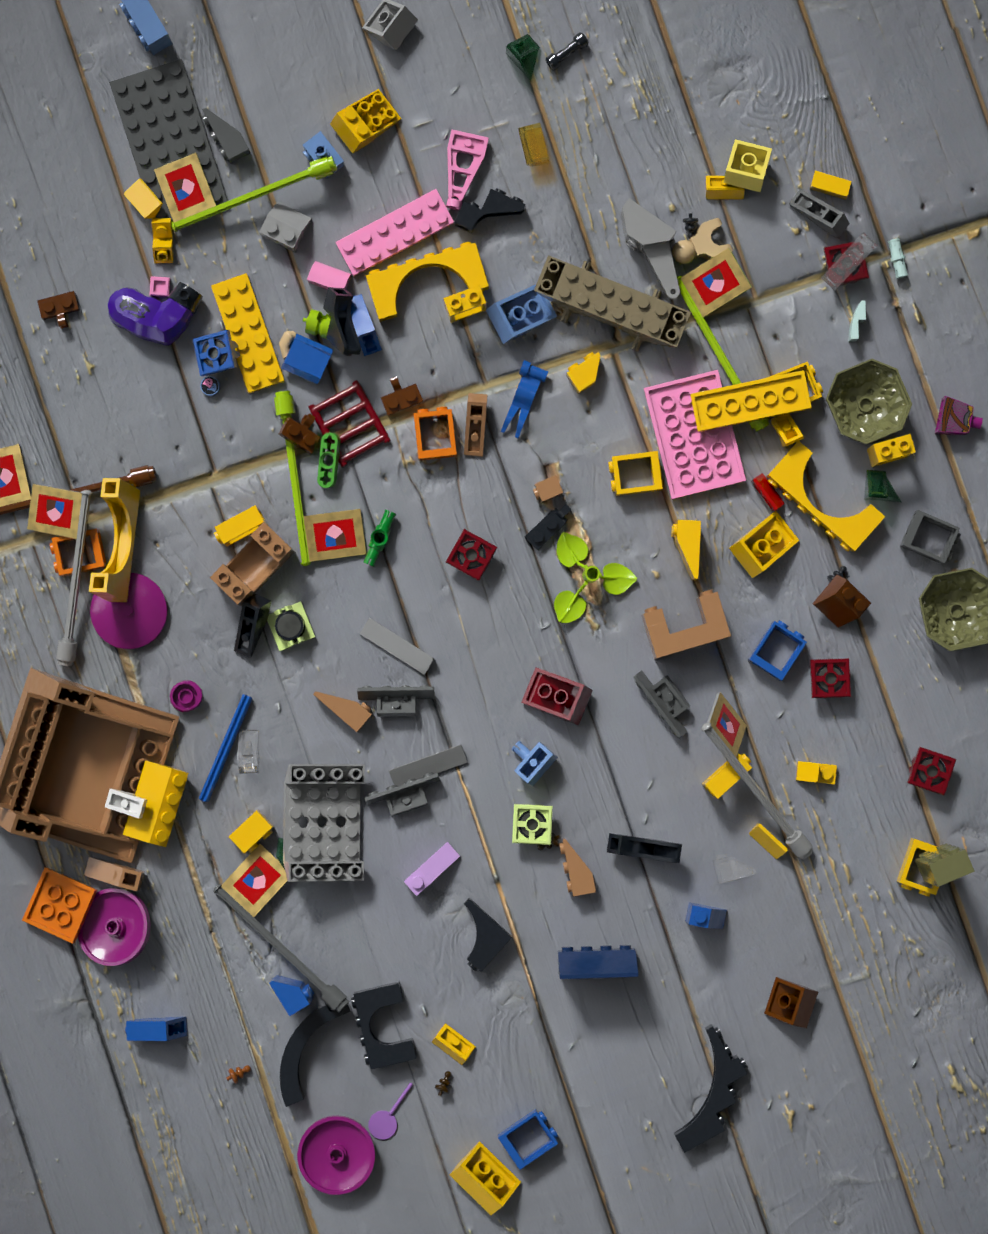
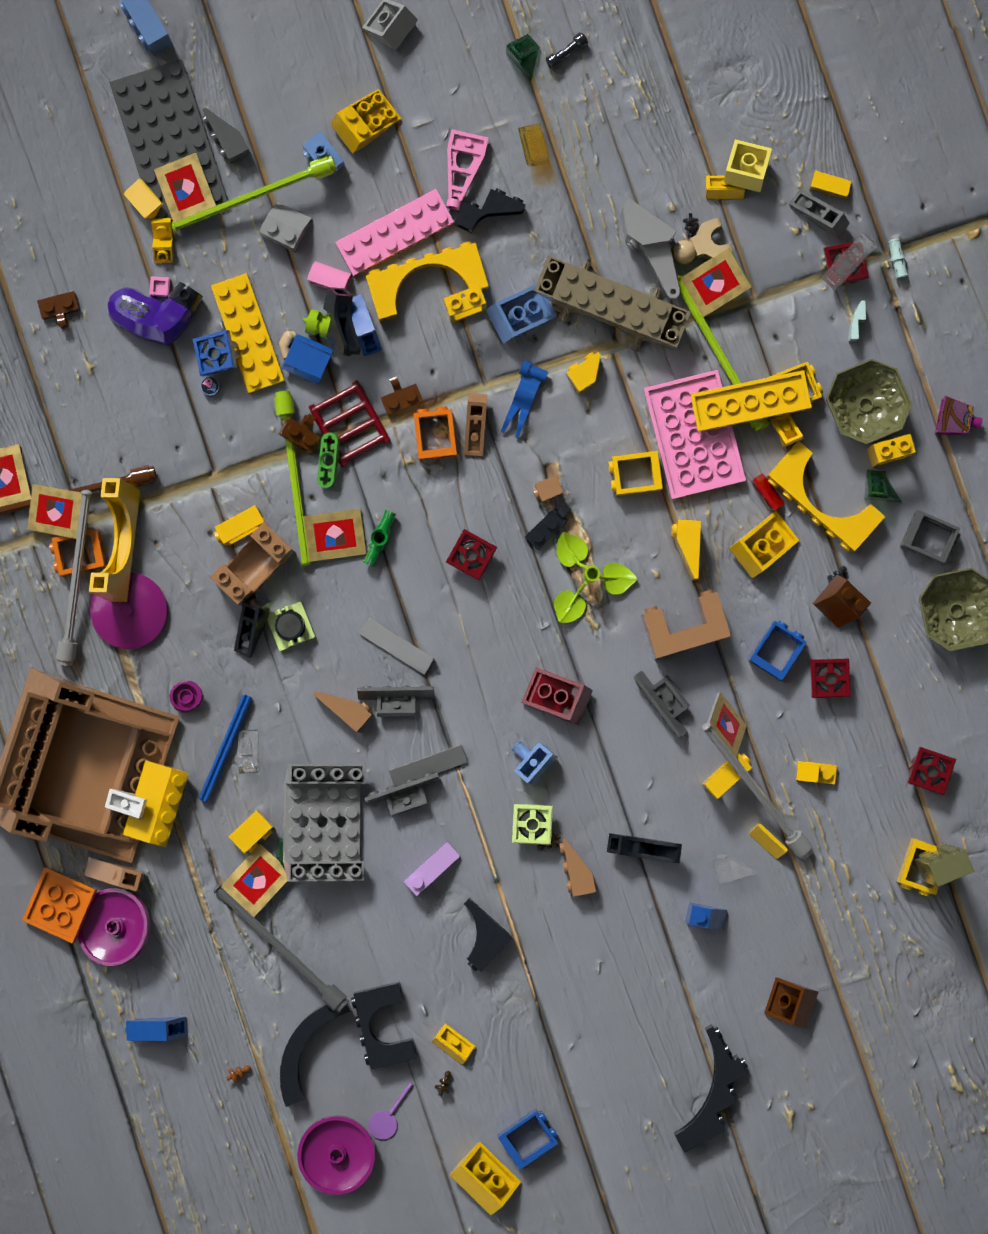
(292, 993): blue slope -> none
(597, 962): dark blue slope -> none

